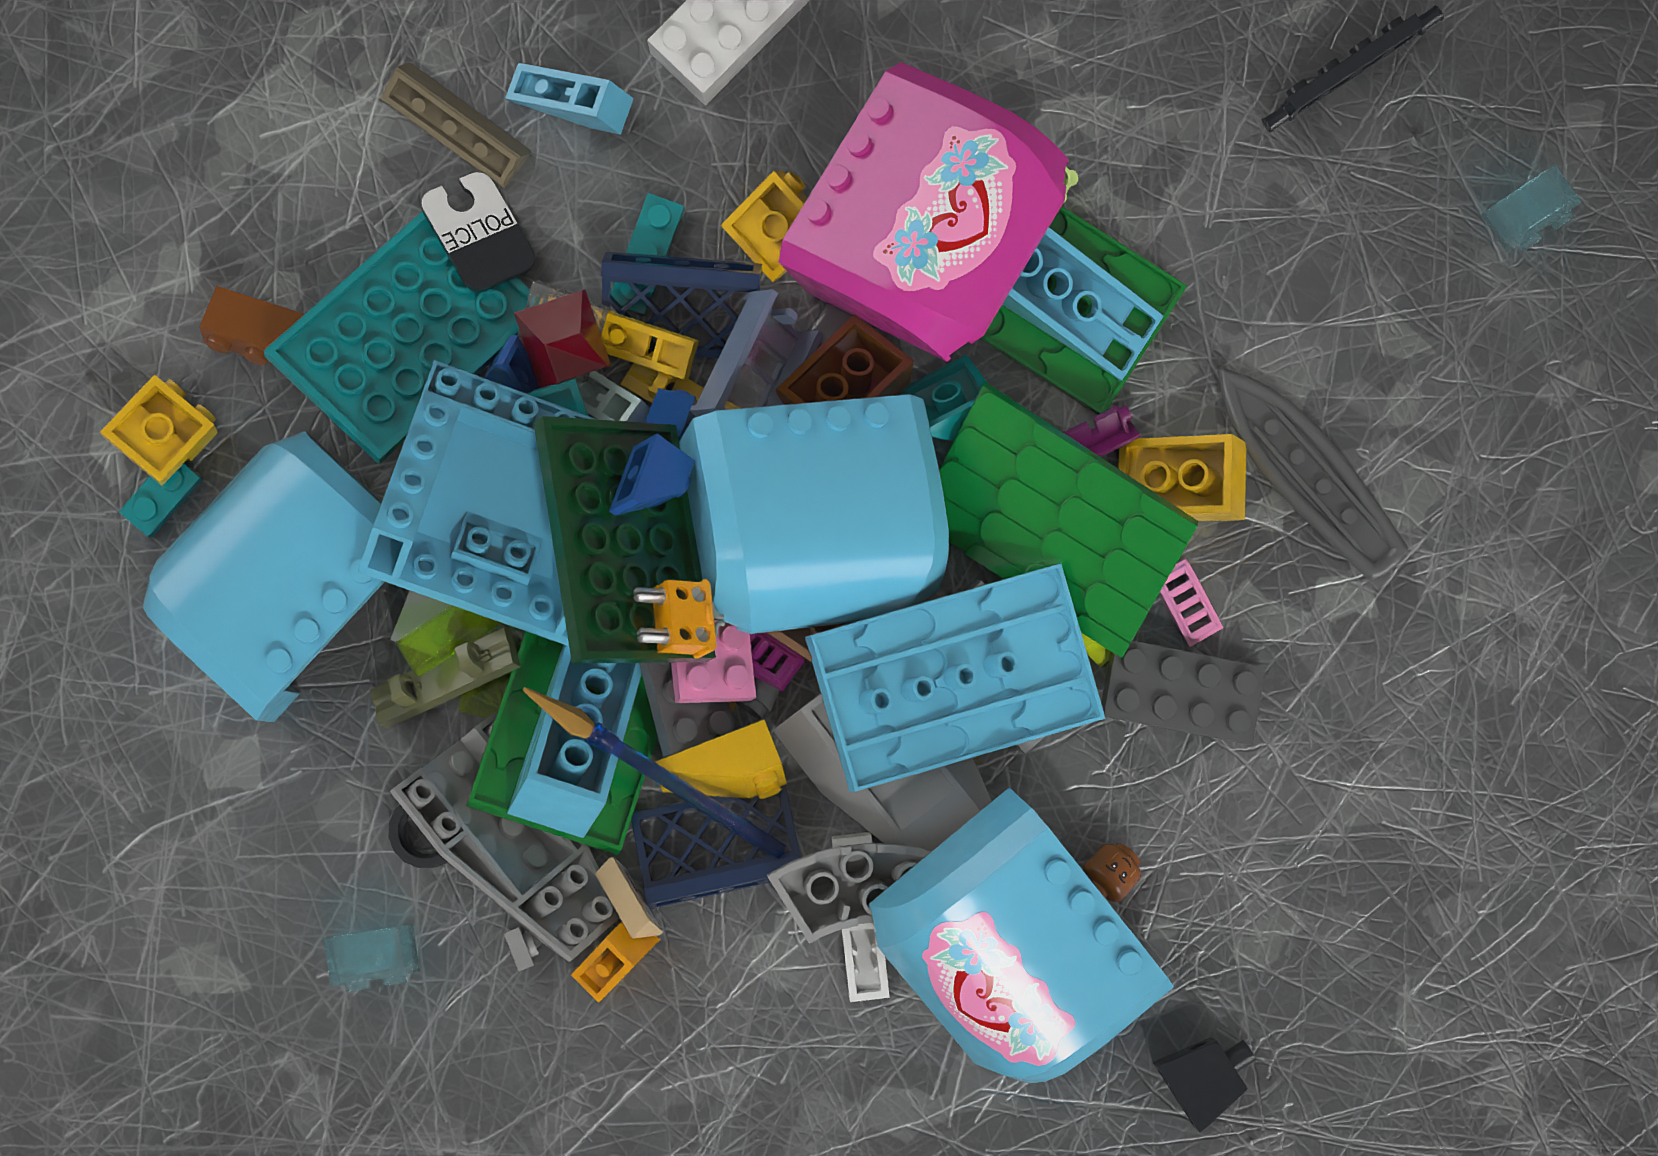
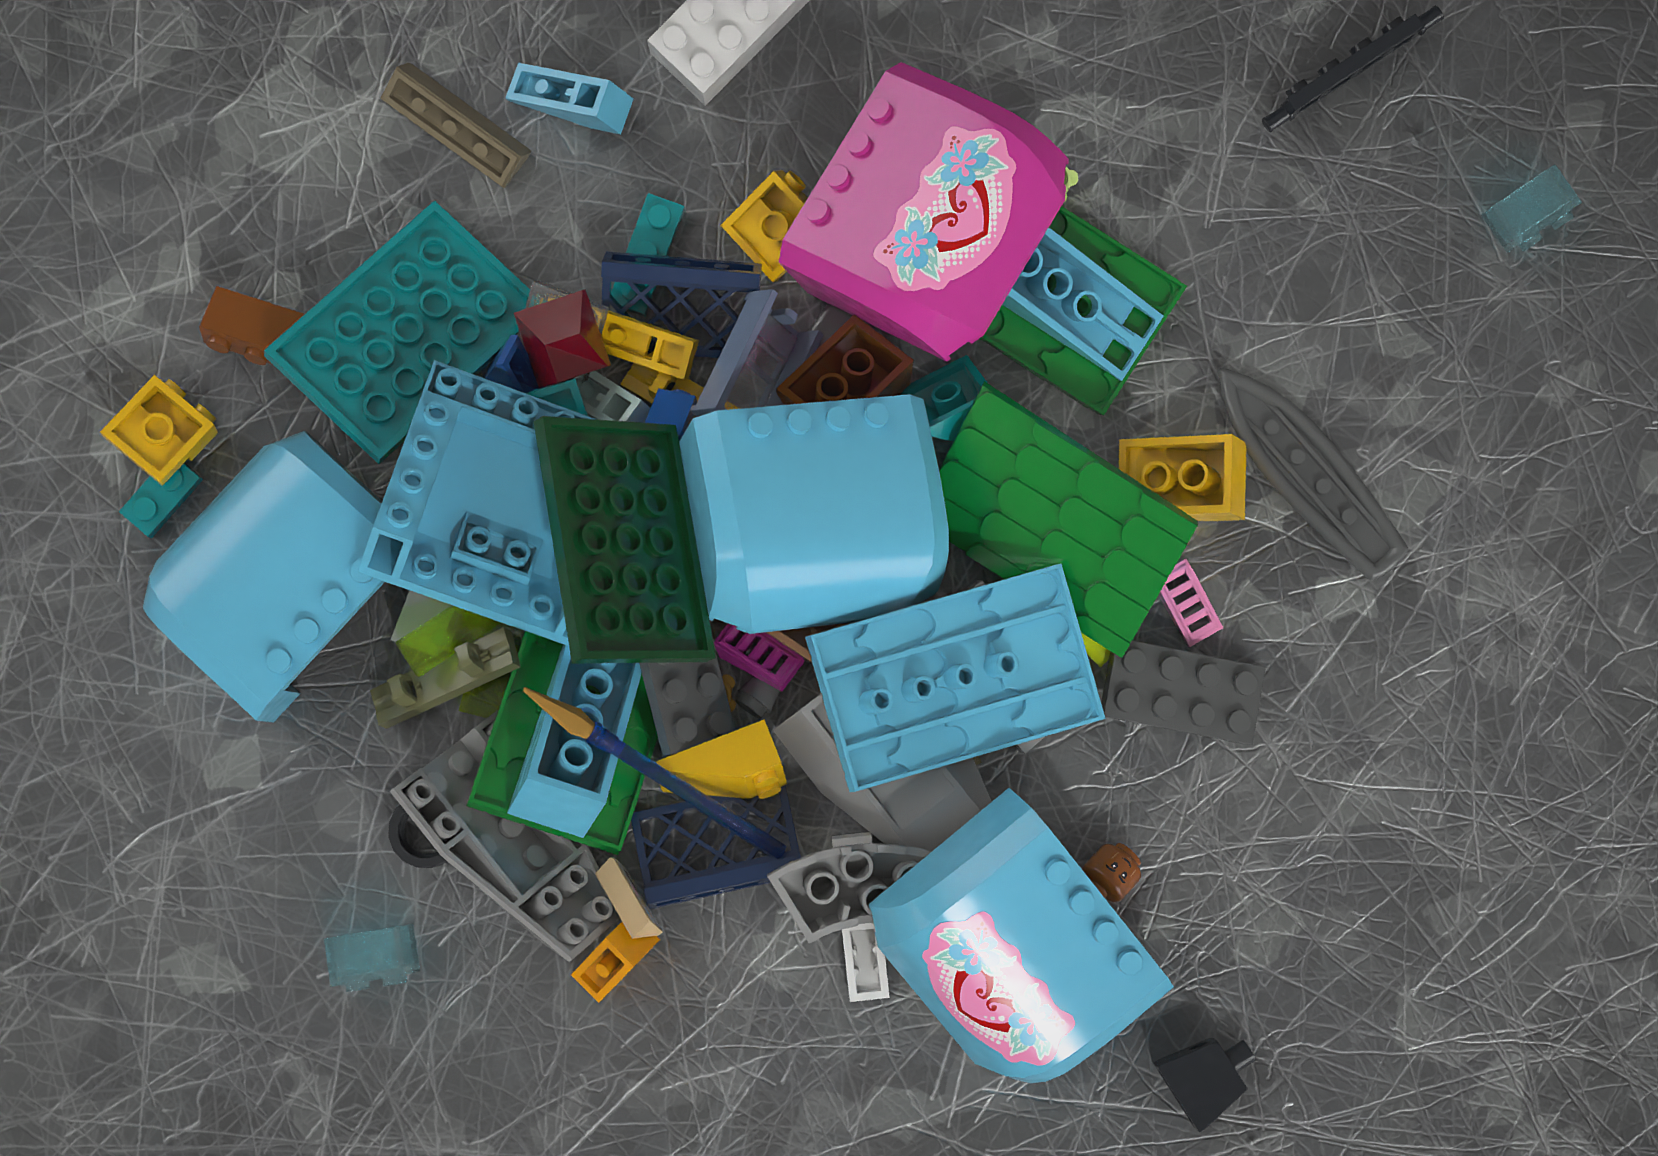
(484, 240): piece -> none
(521, 947): light grey plate -> none
(652, 476): blue slope -> none
(682, 617): light orange piece -> none
(720, 679): bright pink plate -> none
(1111, 431): magenta hinge -> none

